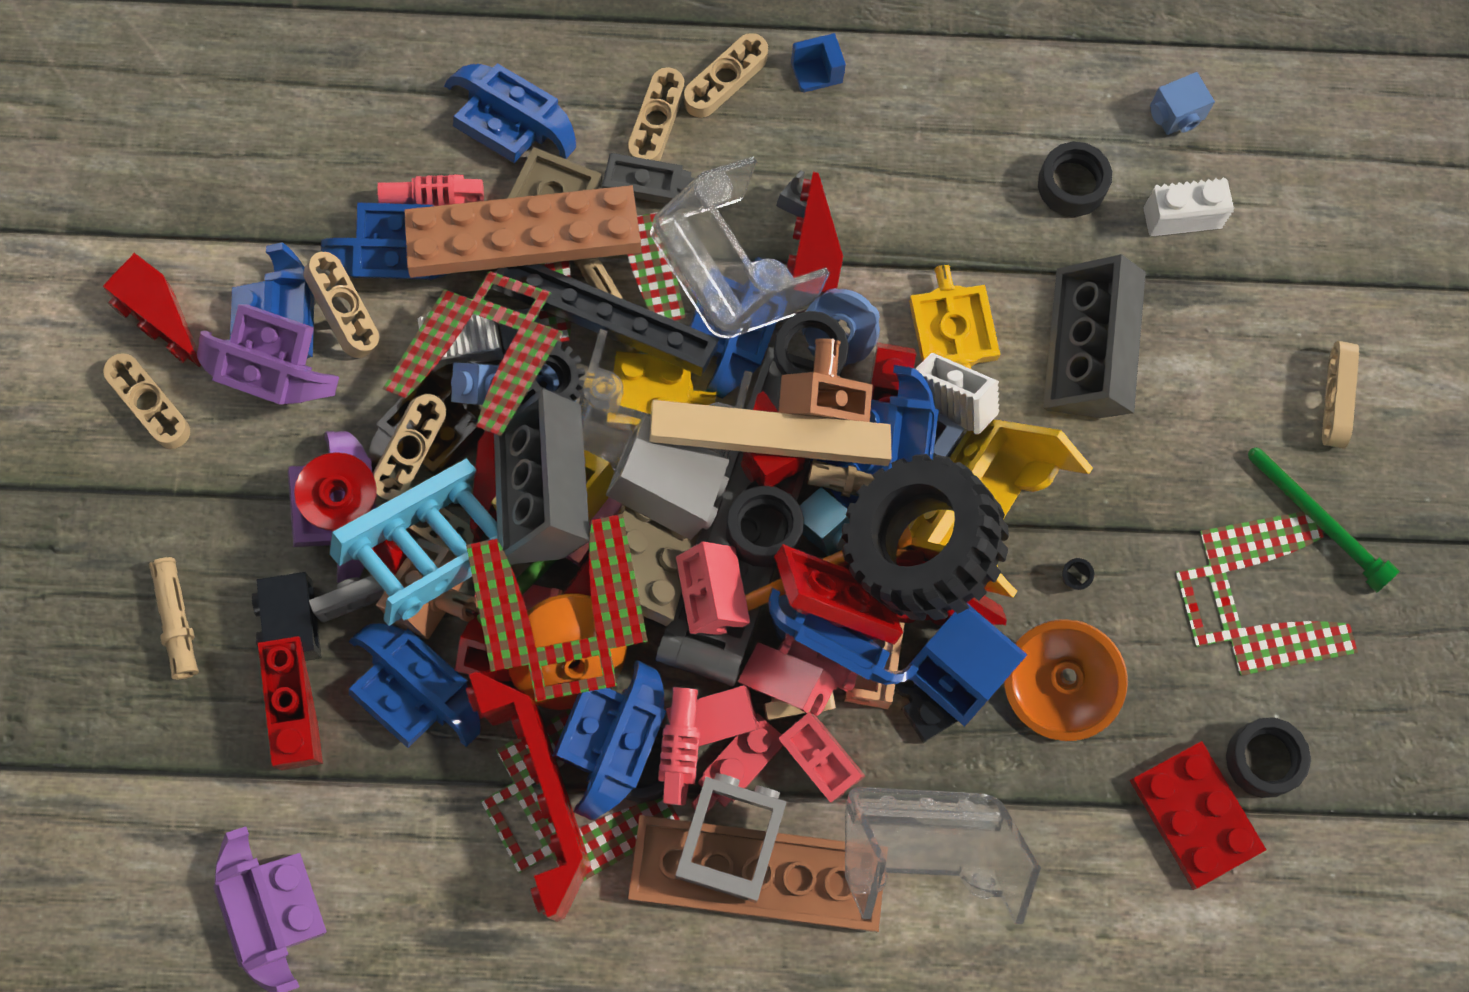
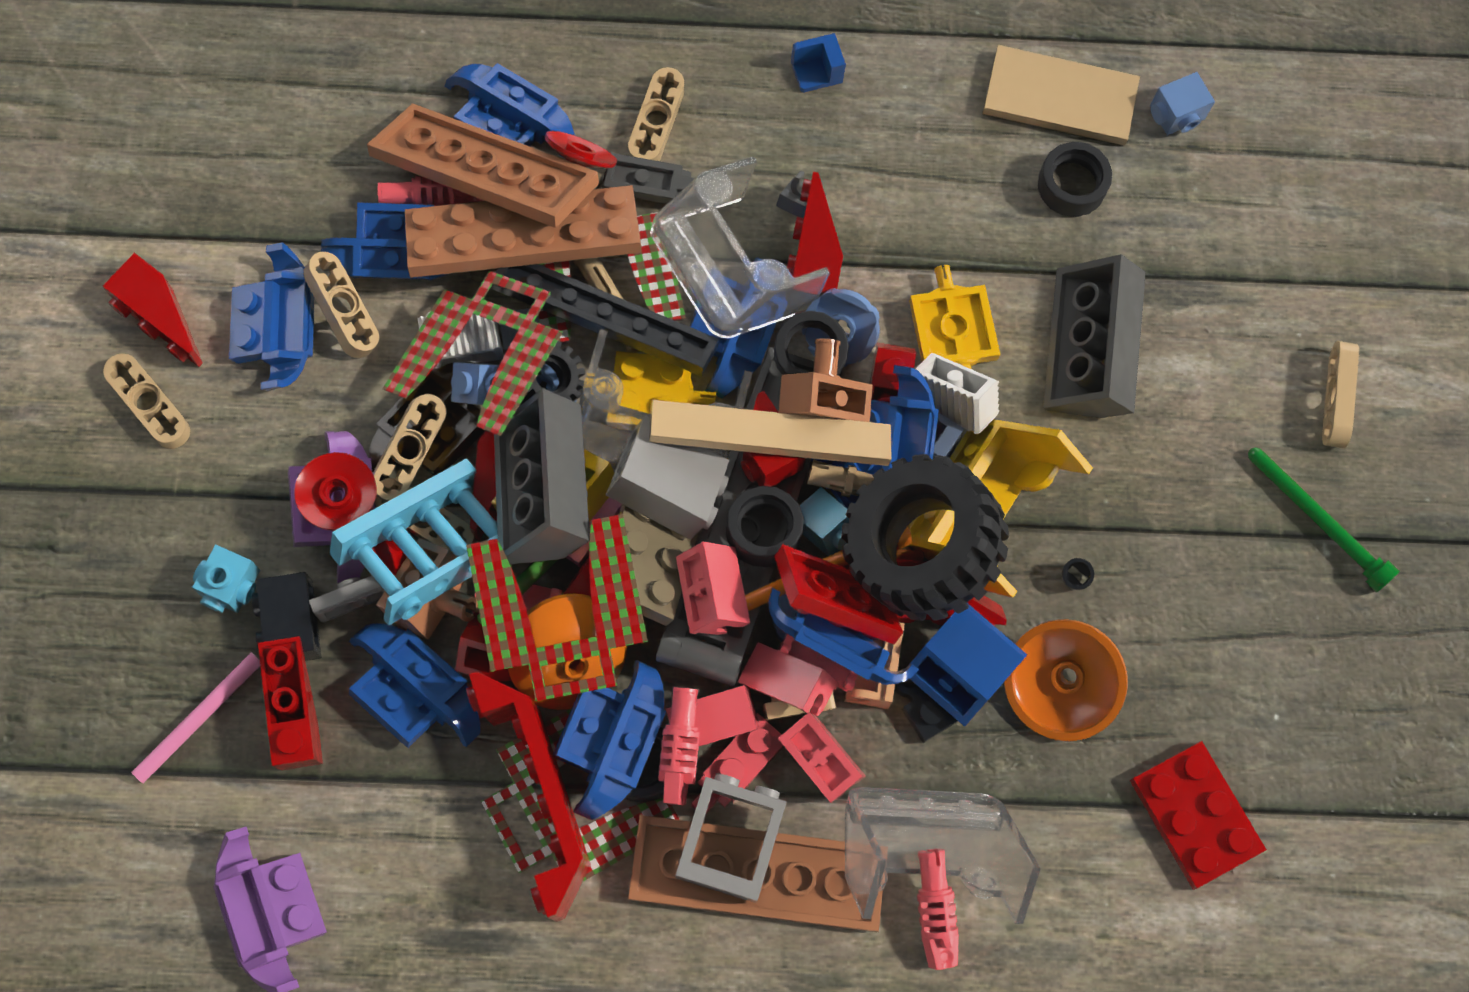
(175, 627): tan pin -> none
(196, 718): none -> bright pink bar
(225, 580): none -> medium azure brick
(265, 358): medium lavender plate -> none
(484, 165): none -> nougat plate
(580, 150): none -> red dish
(721, 90): tan beam -> none
(937, 911): none -> coral hinge
(1061, 95): none -> tan tile
(1188, 207): white brick -> none
(1265, 645): piece -> none
(1293, 741): black tyre -> none

